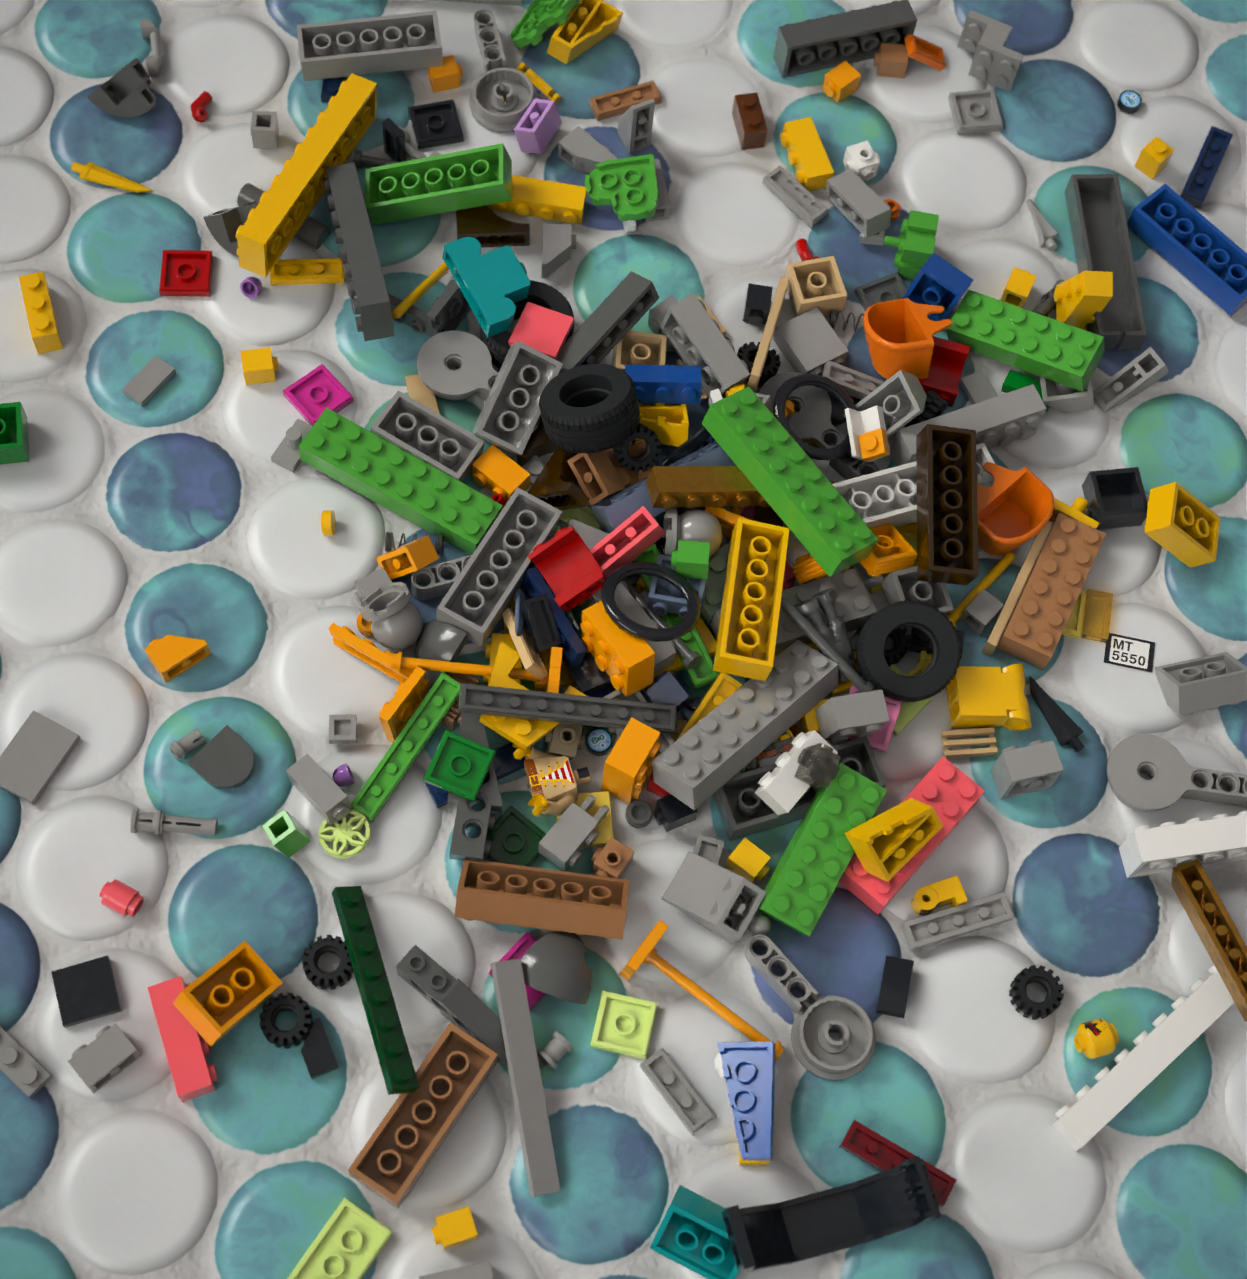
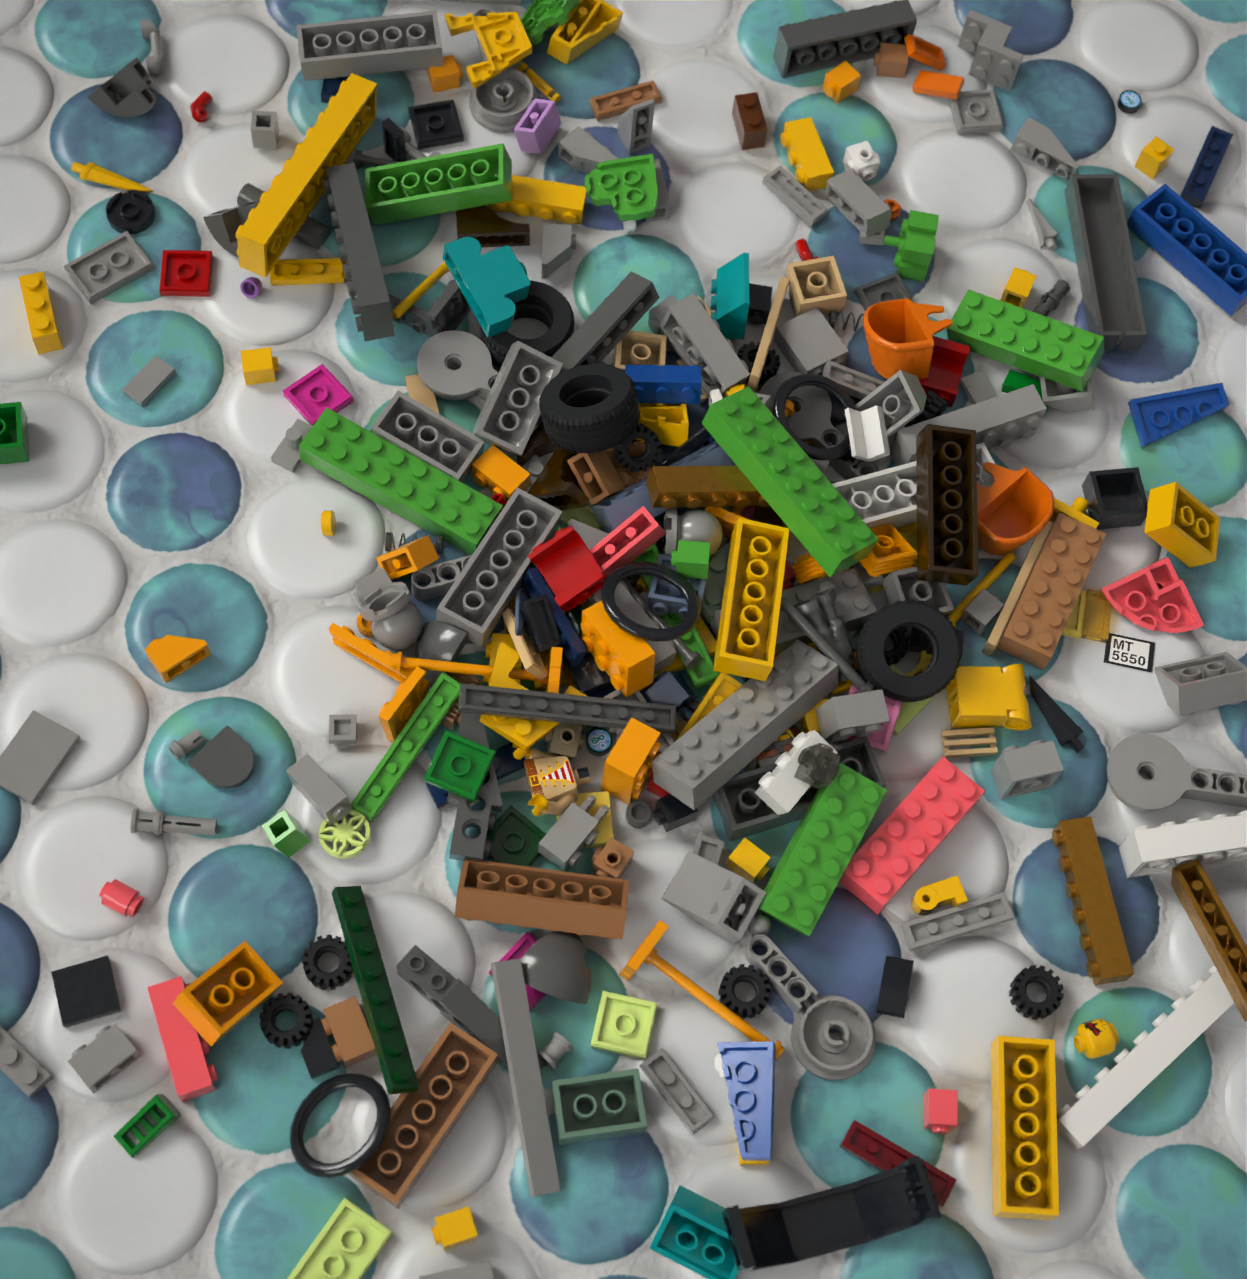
(109, 267): none -> light grey tile
(130, 212): none -> black tile
(169, 1110): none -> green slope
(343, 776): medium lavender hinge -> none
(350, 1032): none -> medium nougat brick
(371, 1146): none -> black wedge
(500, 38): none -> yellow wing
(542, 329): coral tile -> none
(599, 1106): none -> sand green brick
(731, 297): none -> teal slope
(749, 975): none -> black tyre
(874, 444): light orange plate -> none
(893, 837): yellow wedge -> none
(938, 84): none -> orange tile
(938, 285): blue brick -> none
(940, 1110): none -> coral brick
(1024, 1128): none -> yellow brick
(1044, 149): none -> light grey slope
(1082, 297): yellow wedge -> none
(1092, 901): none -> pearl gold brick
(1131, 380): light grey slope -> none
(1154, 599): none -> coral brick
(1172, 411): none -> blue wing

